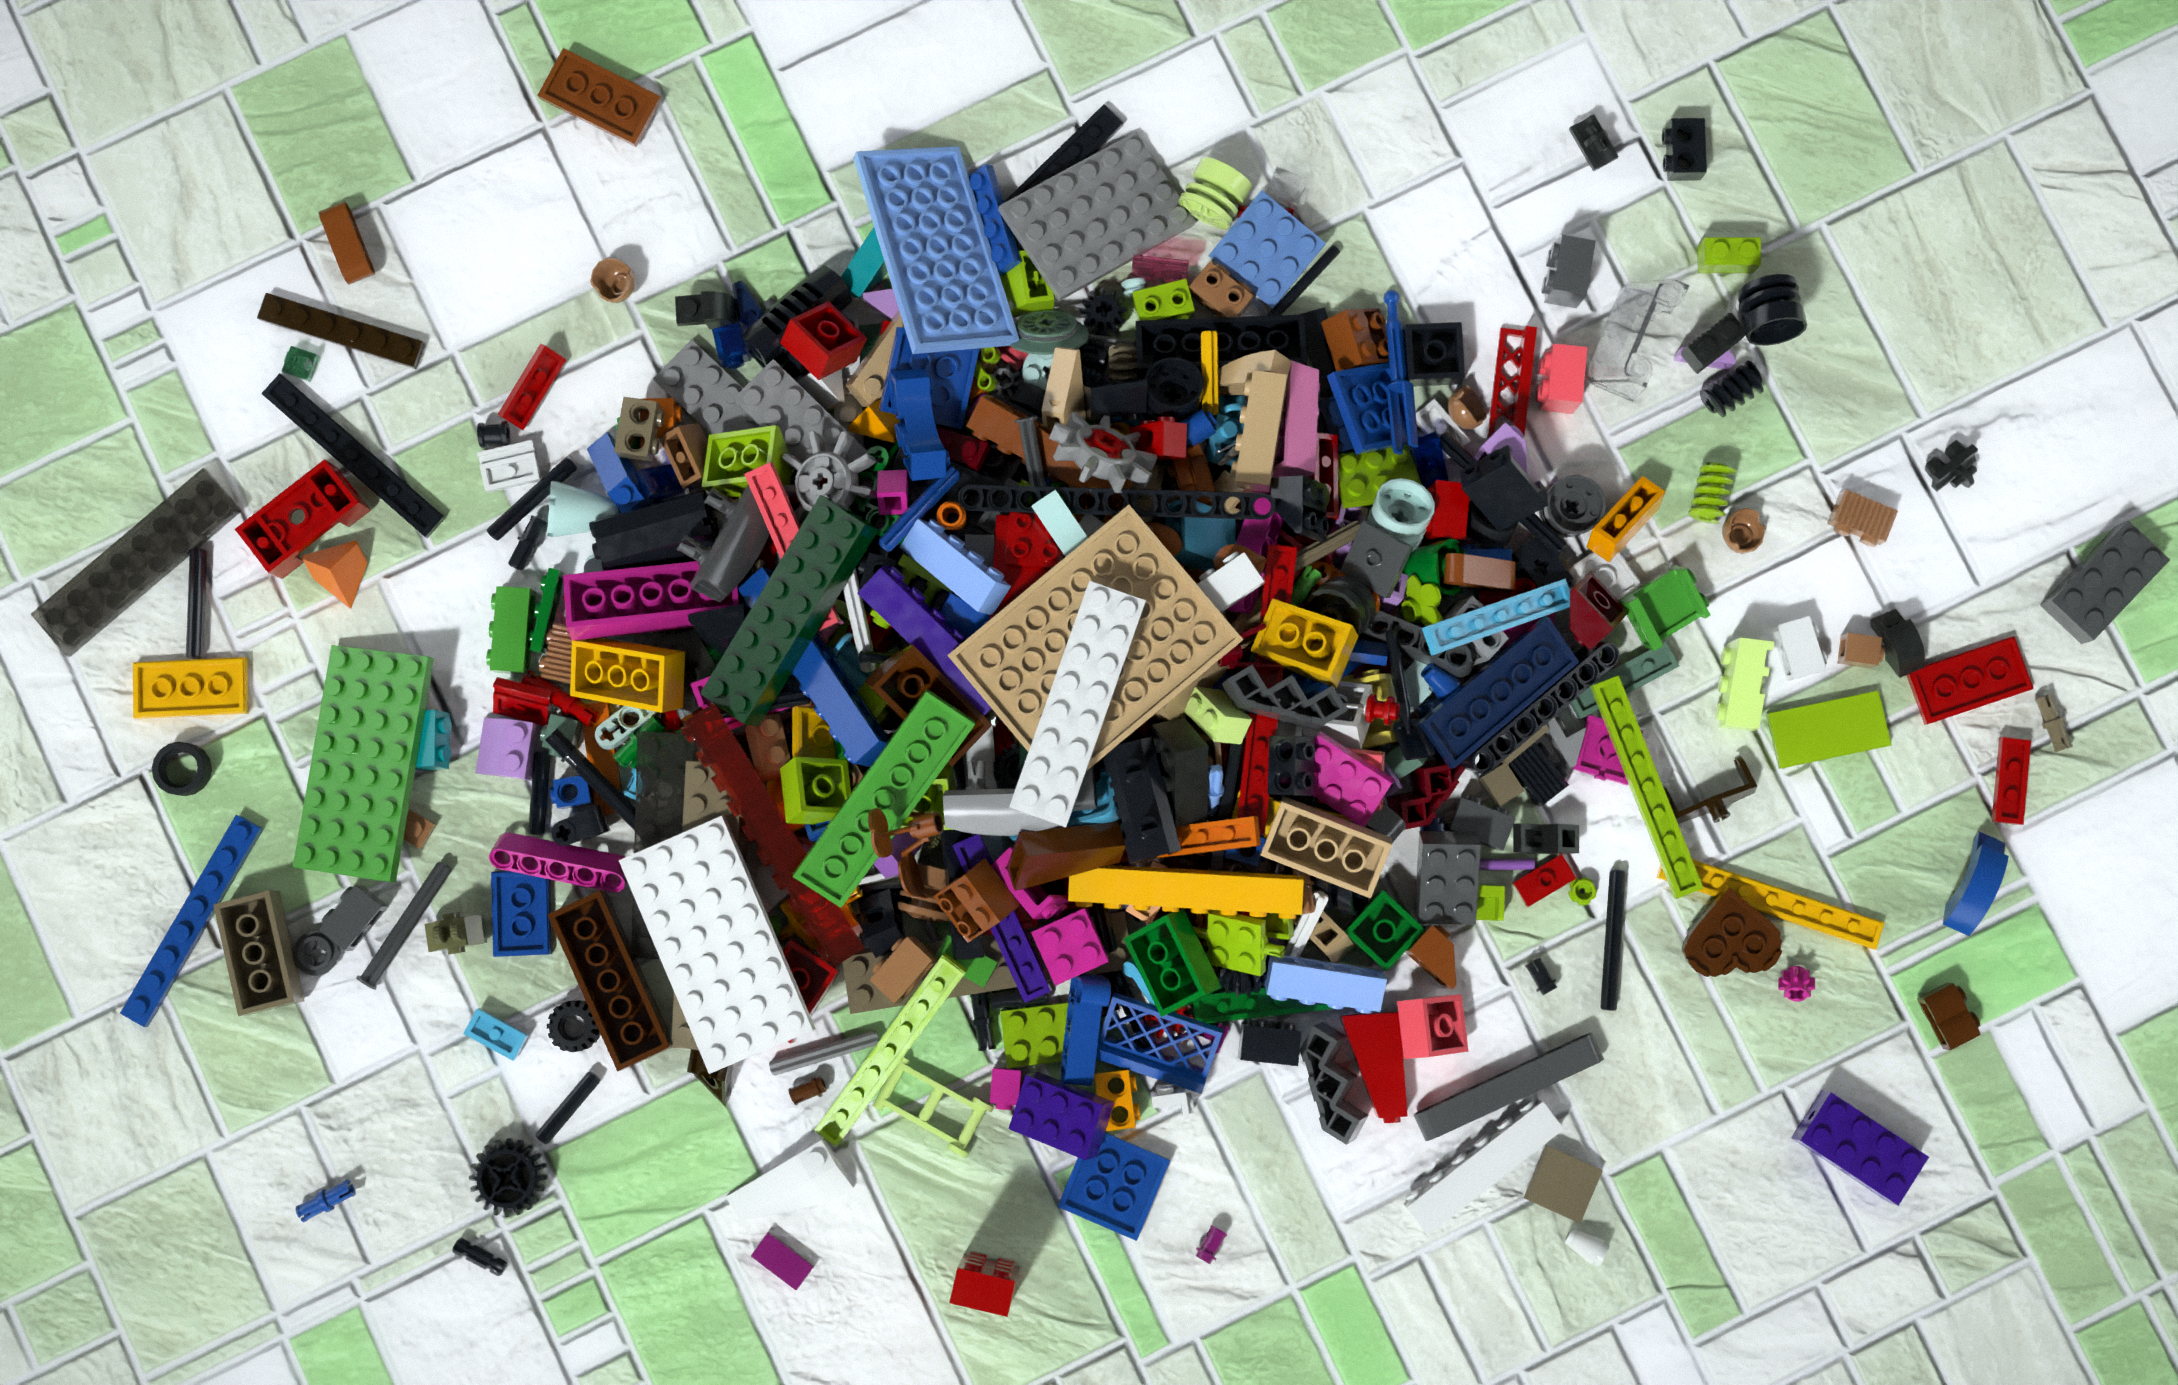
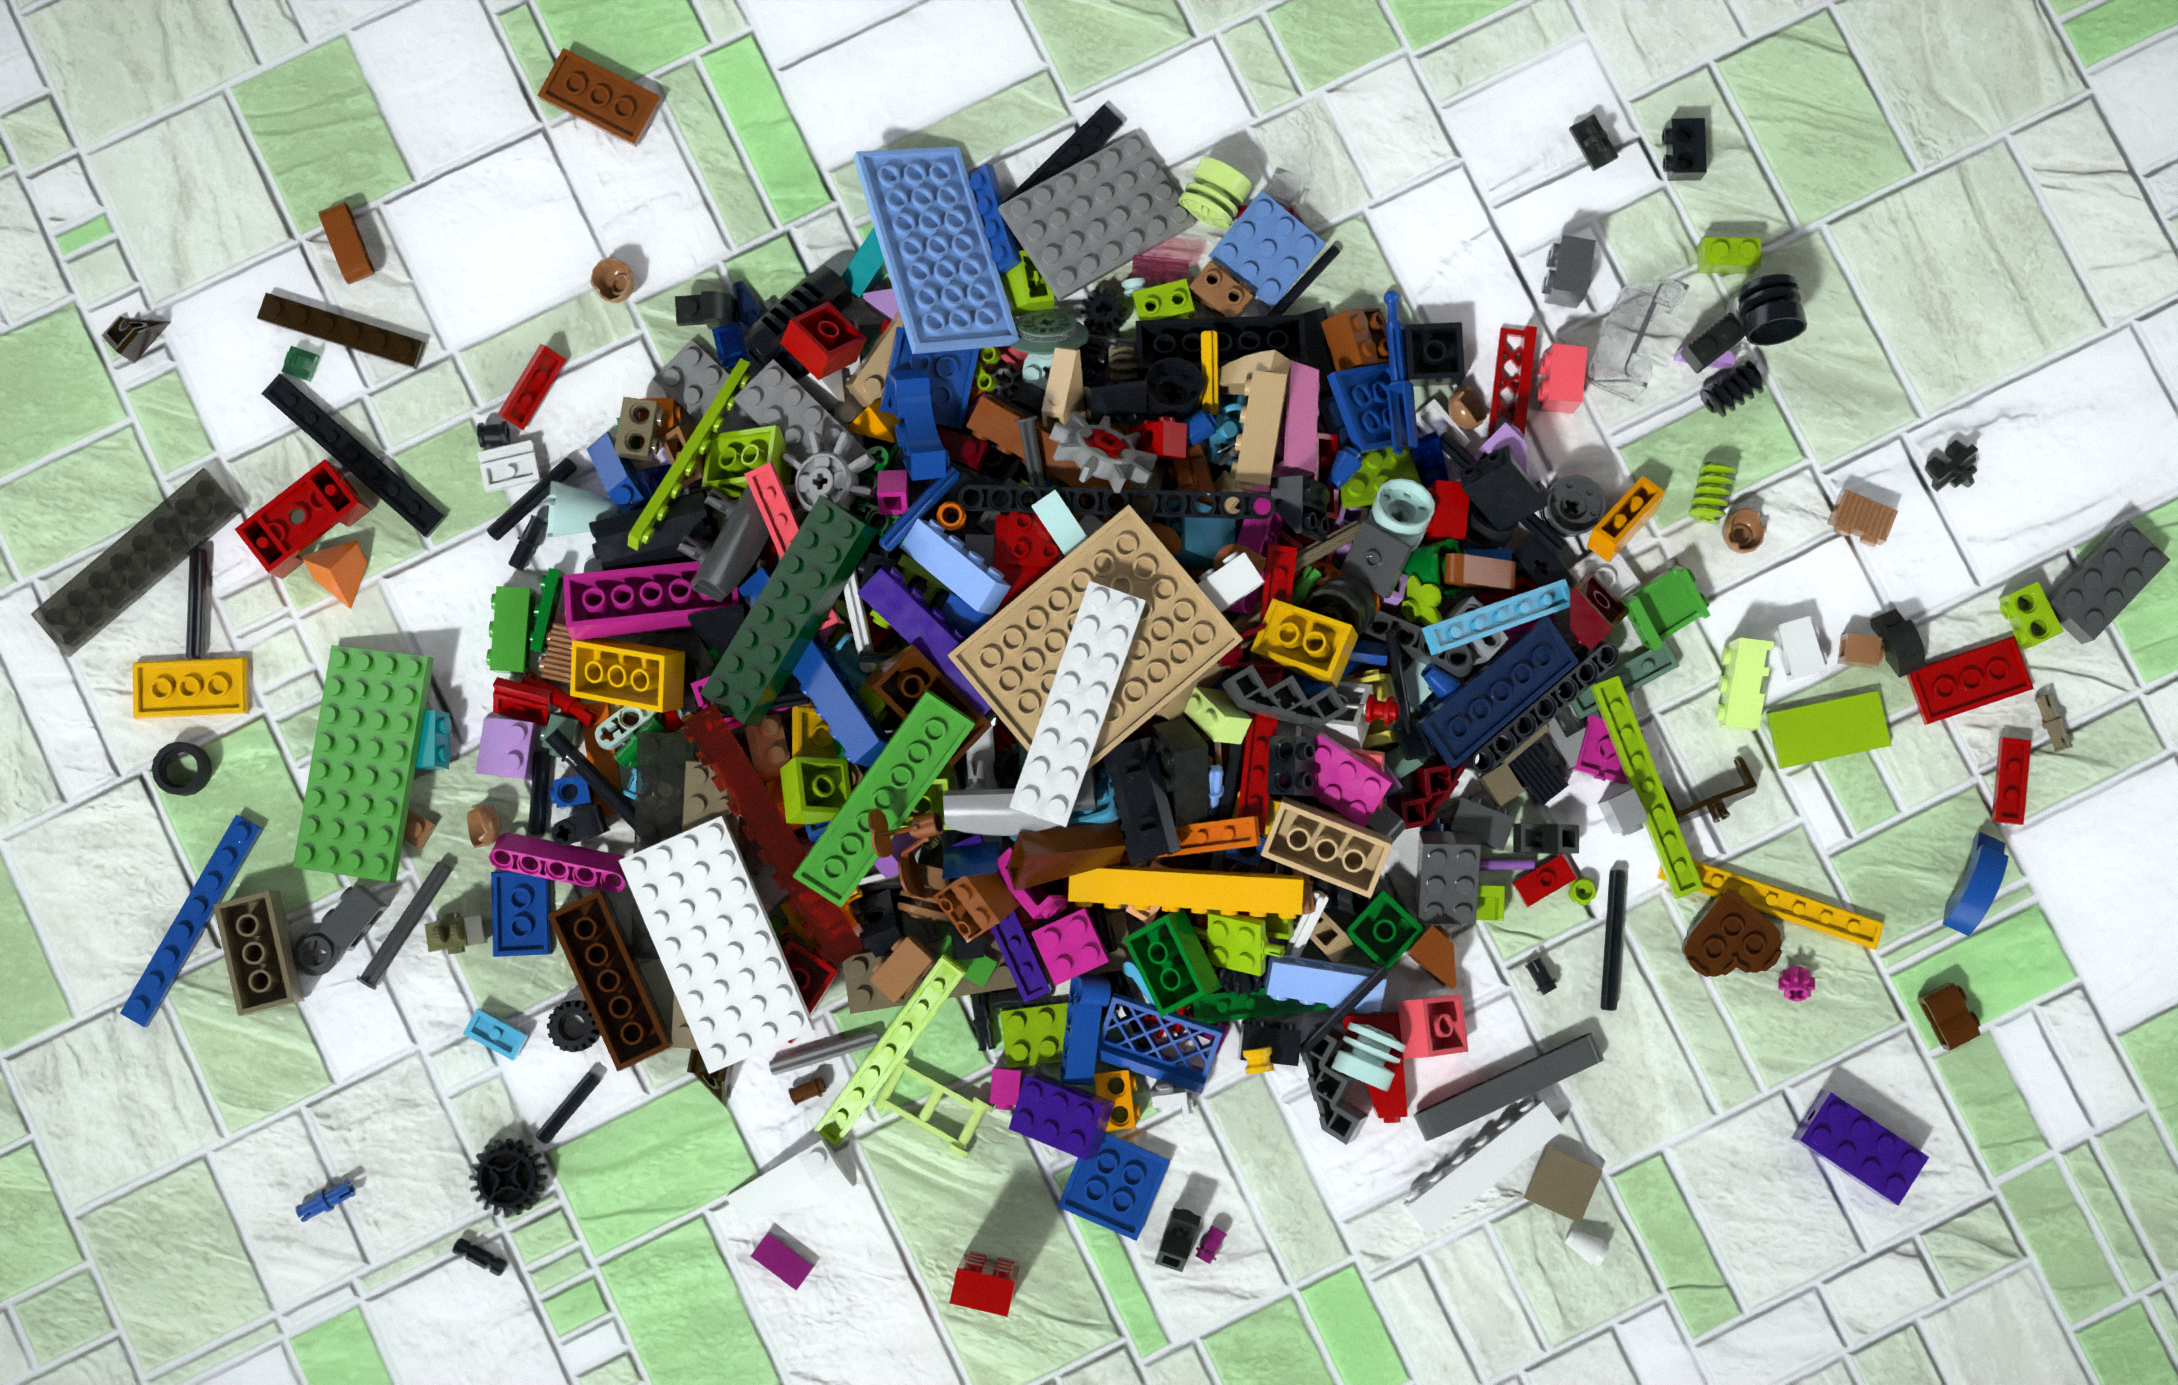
(133, 336): none -> dark brown slope
(483, 825): none -> medium nougat hair
(685, 462): none -> lime plate
(970, 860): none -> blue sticker
(1177, 1239): none -> pearl dark grey brick
(1258, 1060): none -> yellow wheel
(1344, 467): none -> blue cone
(1344, 1009): none -> black bar
(1368, 1056): none -> light aqua wheel
(1624, 812): none -> light grey brick
(2037, 611): none -> lime brick

